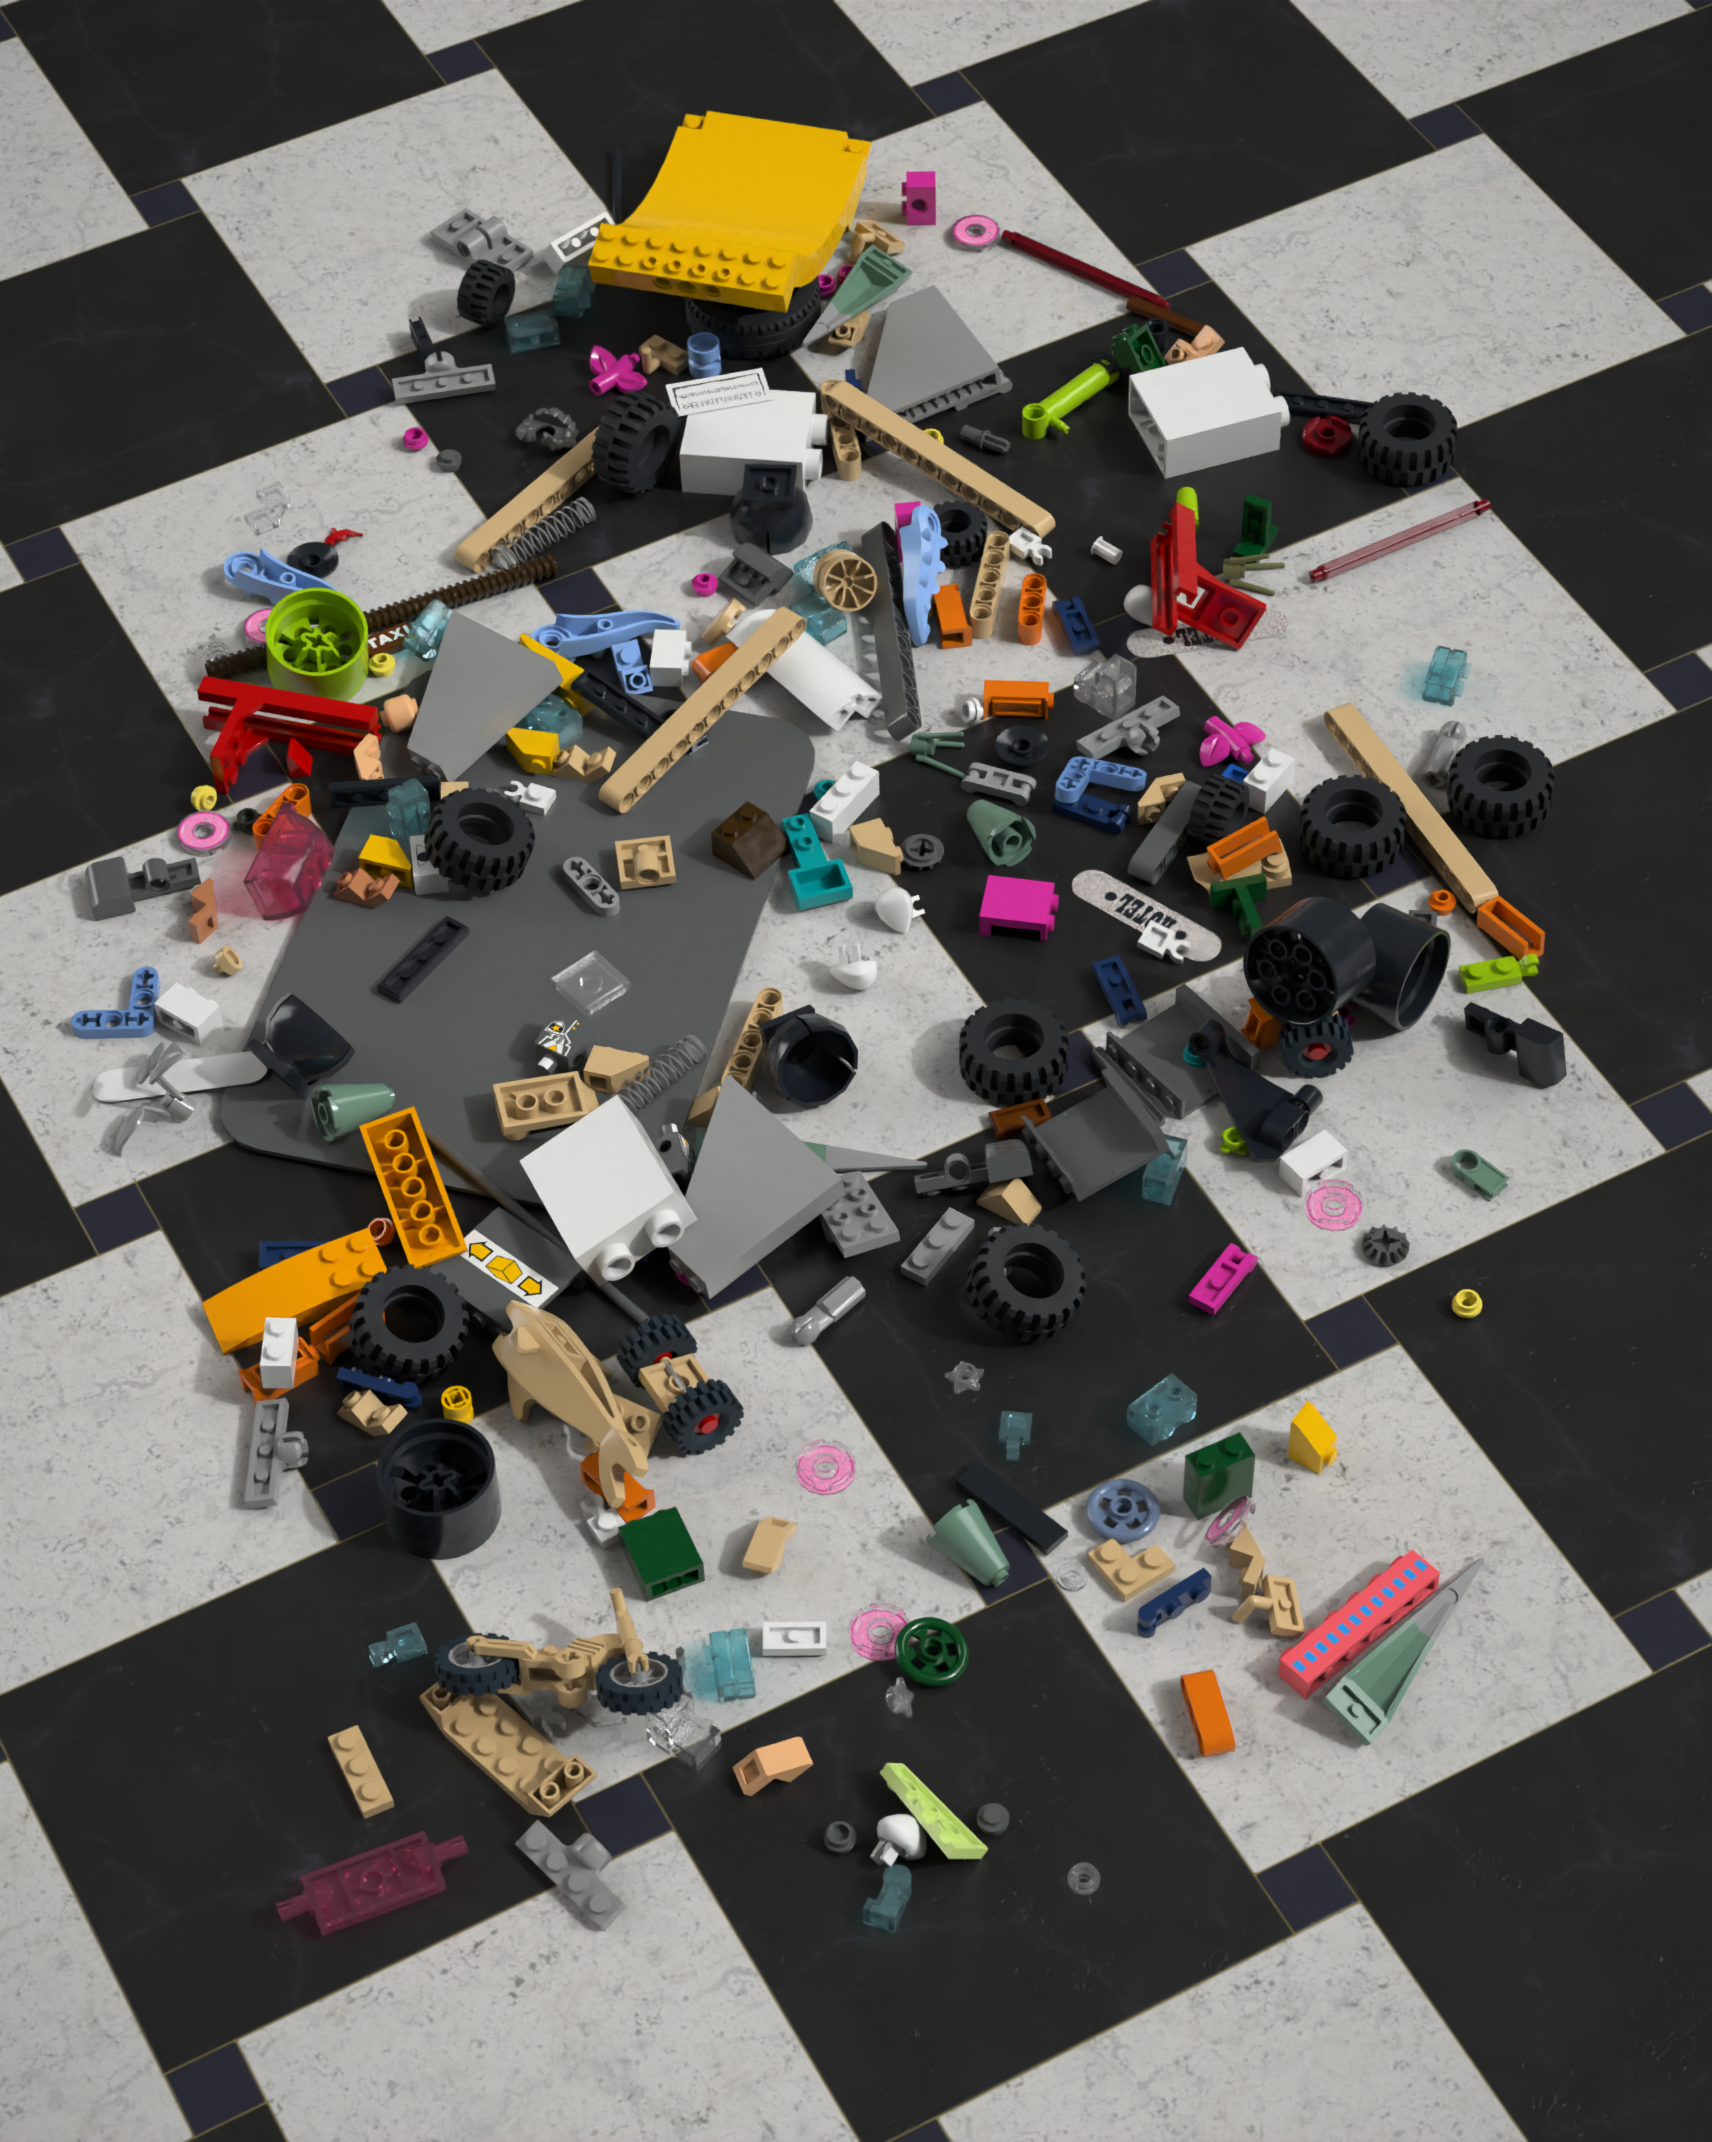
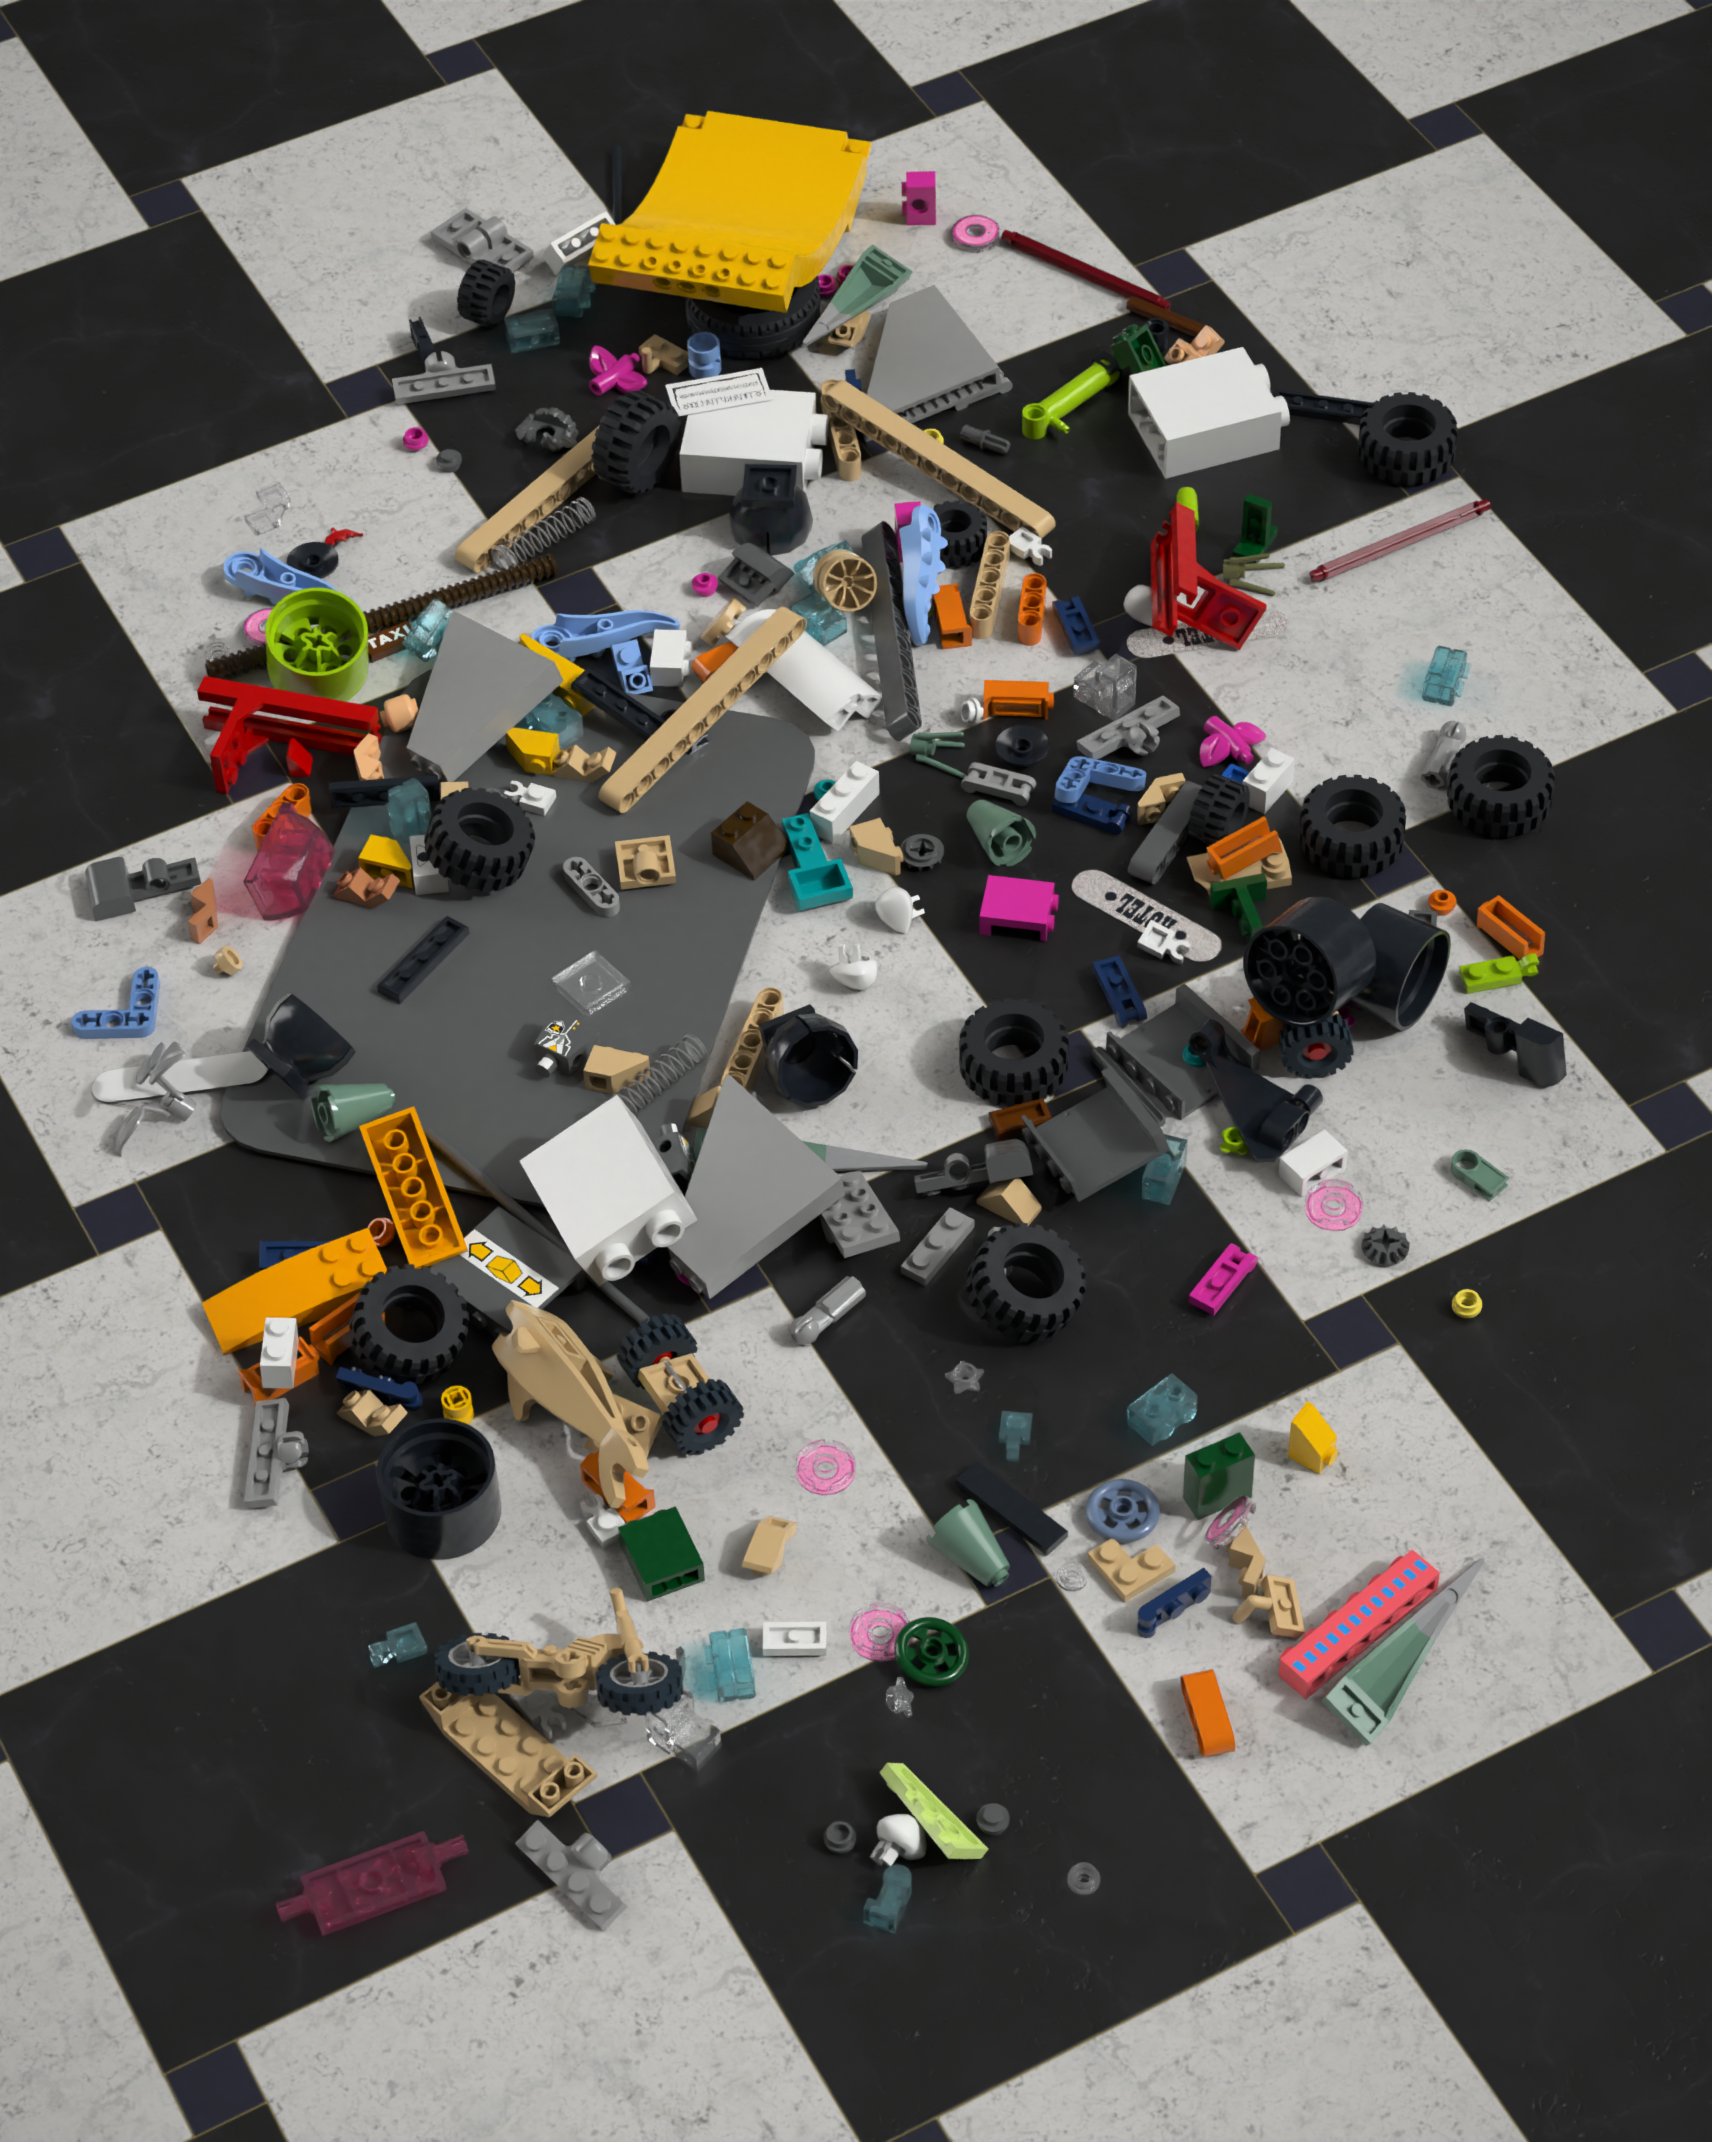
(188, 1013): white brick -> none
(199, 822): tile -> none
(204, 798): light yellow plate -> none
(245, 820): pearl dark grey plate -> none
(361, 1771): tan plate -> none
(382, 664): light yellow plate -> none
(542, 1103): tan slope -> none
(779, 1761): light nougat slope -> none
(874, 233): tan plate -> none
(1106, 551): white piece -> none
(1327, 446): dark red tile -> none
(1422, 820): tan beam -> none

